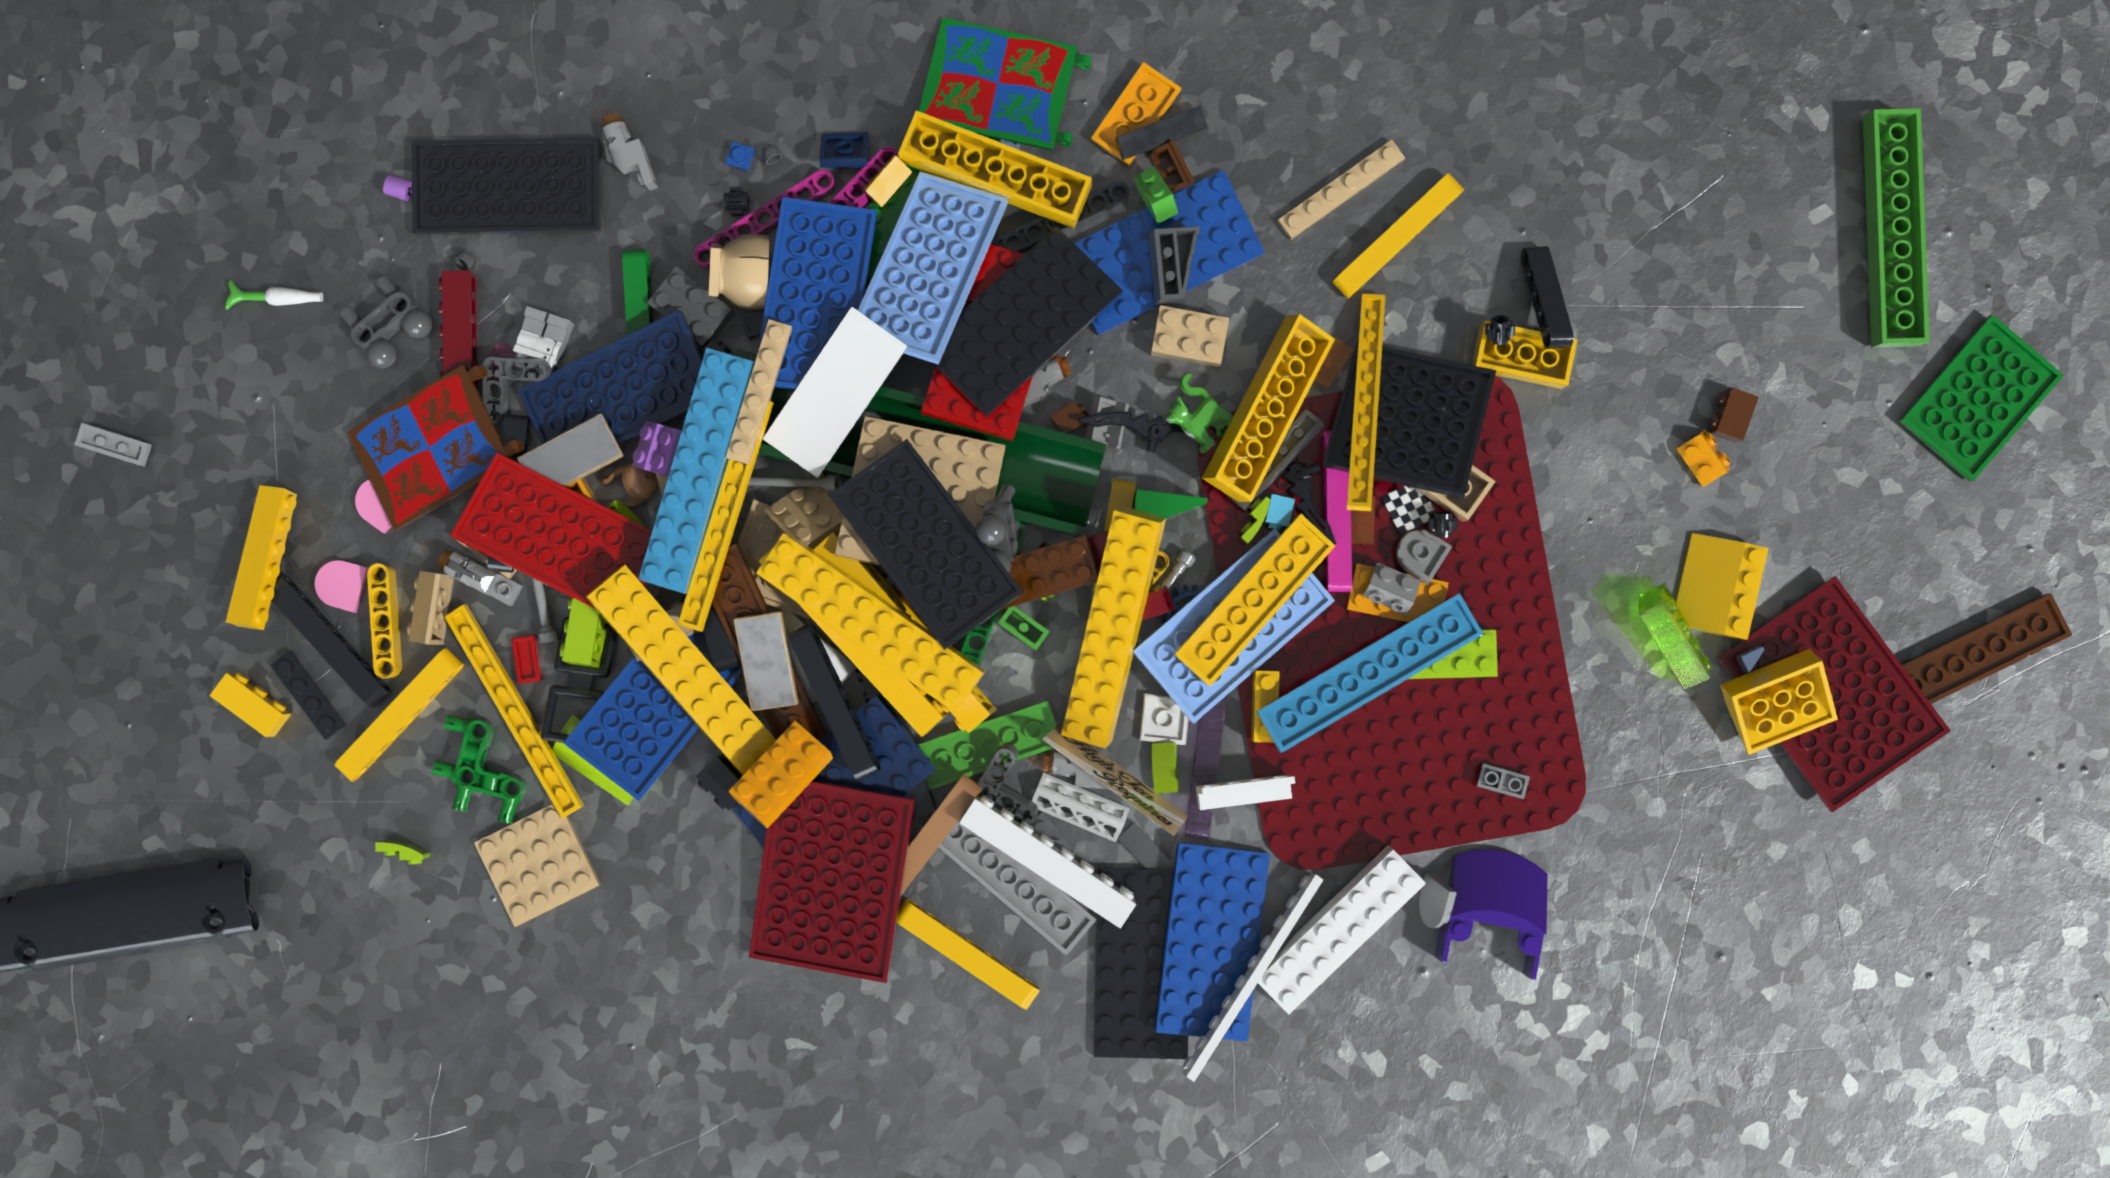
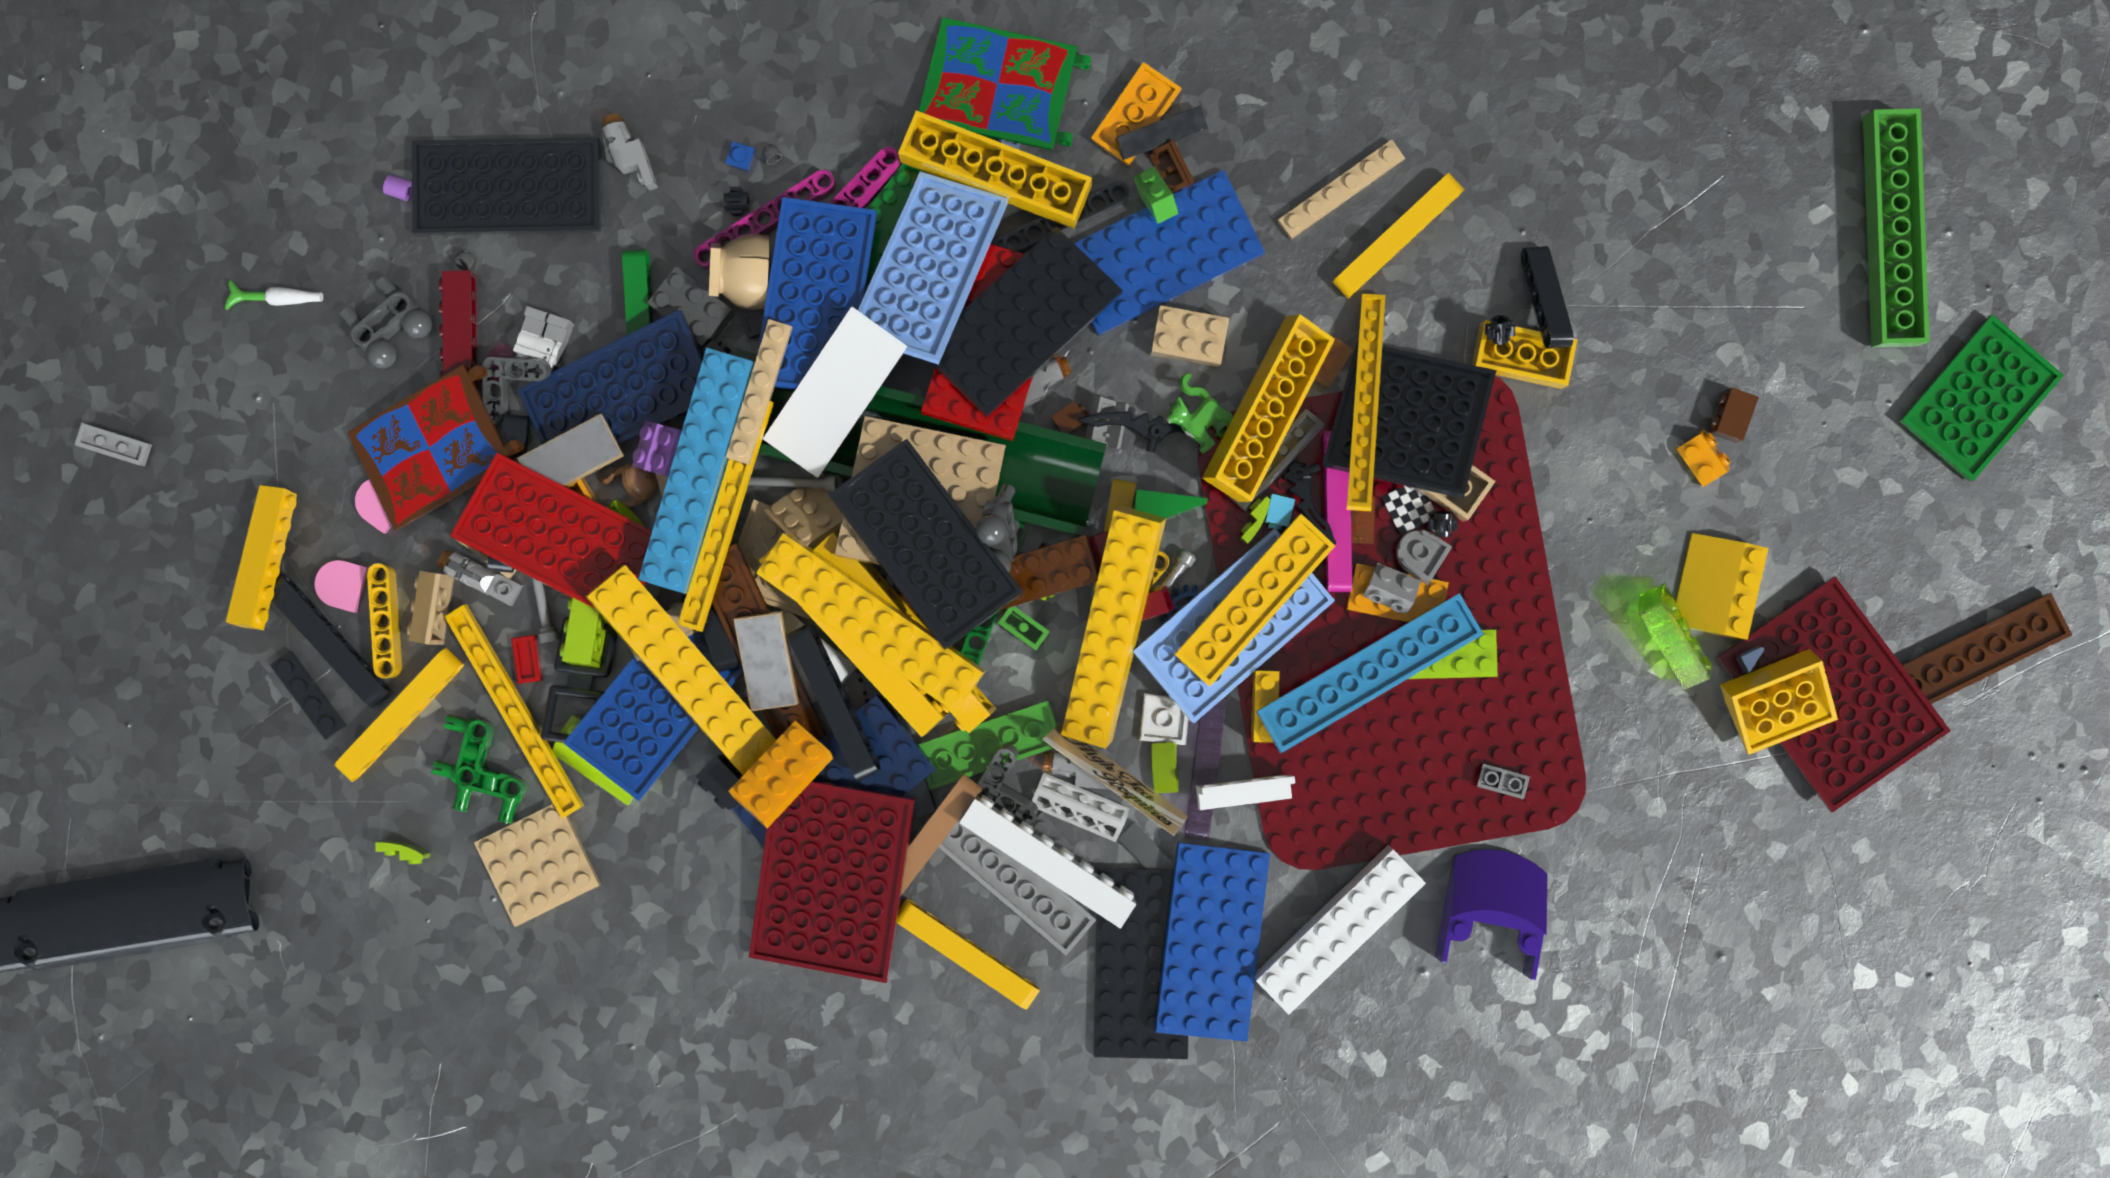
(251, 704): yellow brick -> none
(844, 150): dark blue plate -> none
(887, 181): yellow tile -> none
(1170, 262): dark grey wedge -> none
(1245, 984): white plate -> none
(1435, 901): light grey tile -> none

